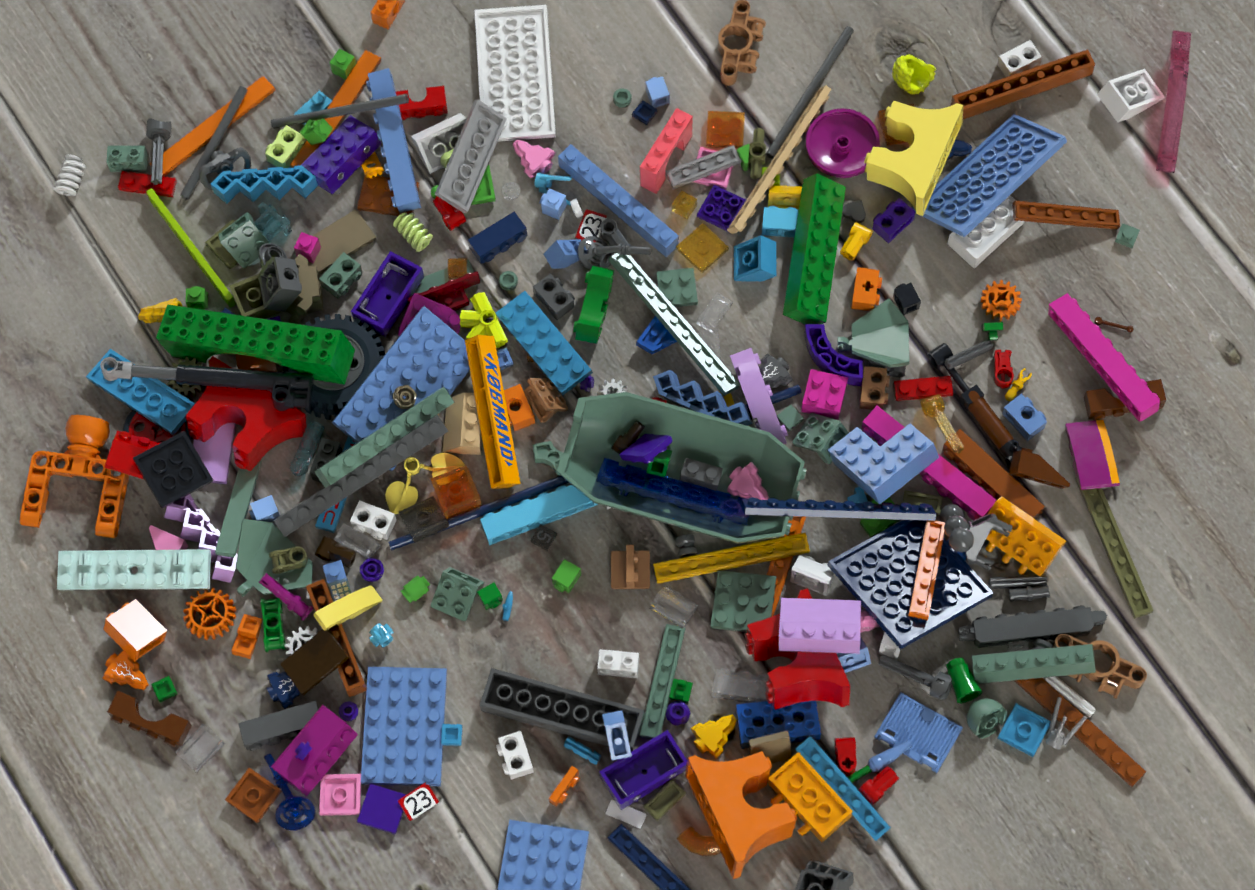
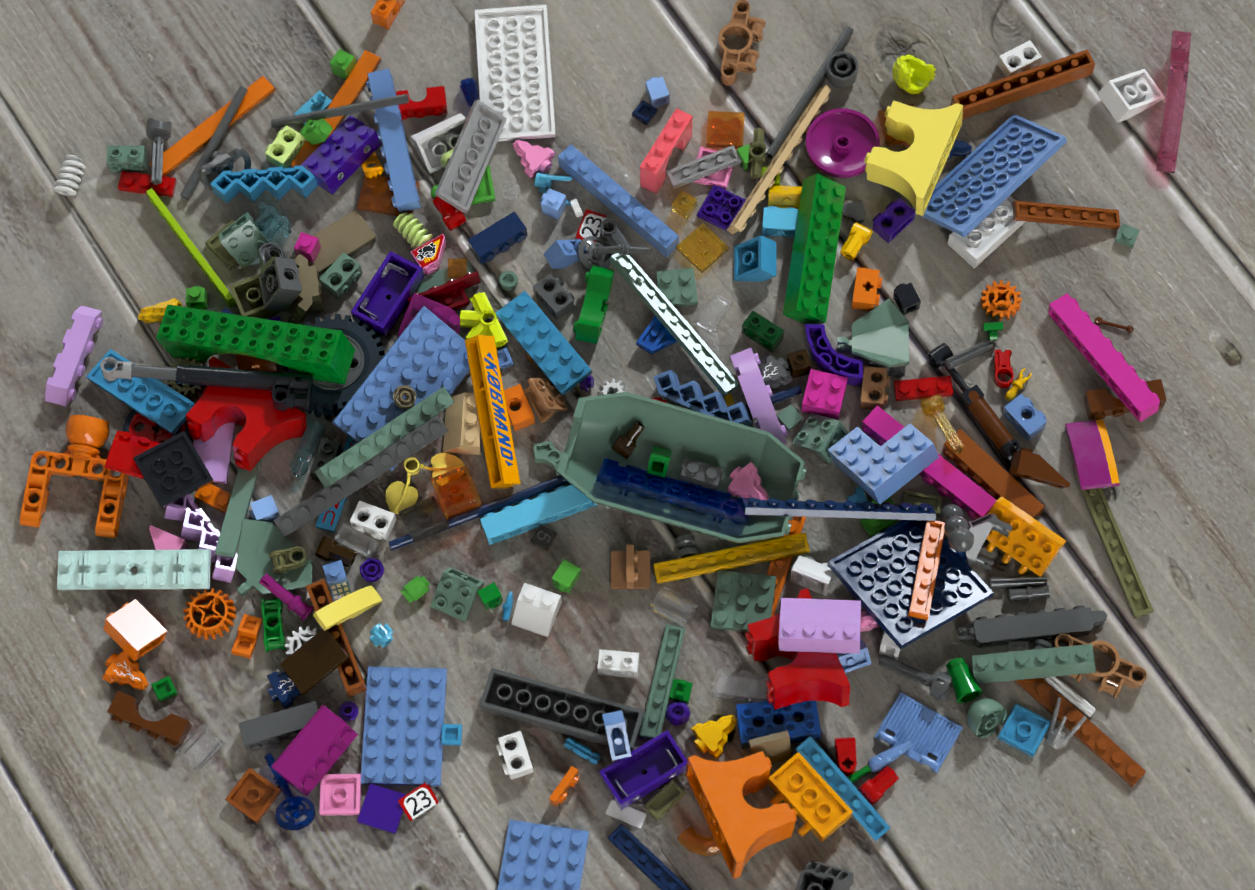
(70, 364): none -> lavender brick
(213, 497): none -> orange plate
(302, 750): dark purple plate -> none
(430, 255): none -> slope
(469, 90): none -> clear blue cone
(536, 610): none -> white slope
(622, 97): sand green tile -> none
(646, 448): dark purple tile -> none
(762, 331): none -> dark green brick
(799, 363): none -> dark brown brick
(842, 61): none -> dark grey piece

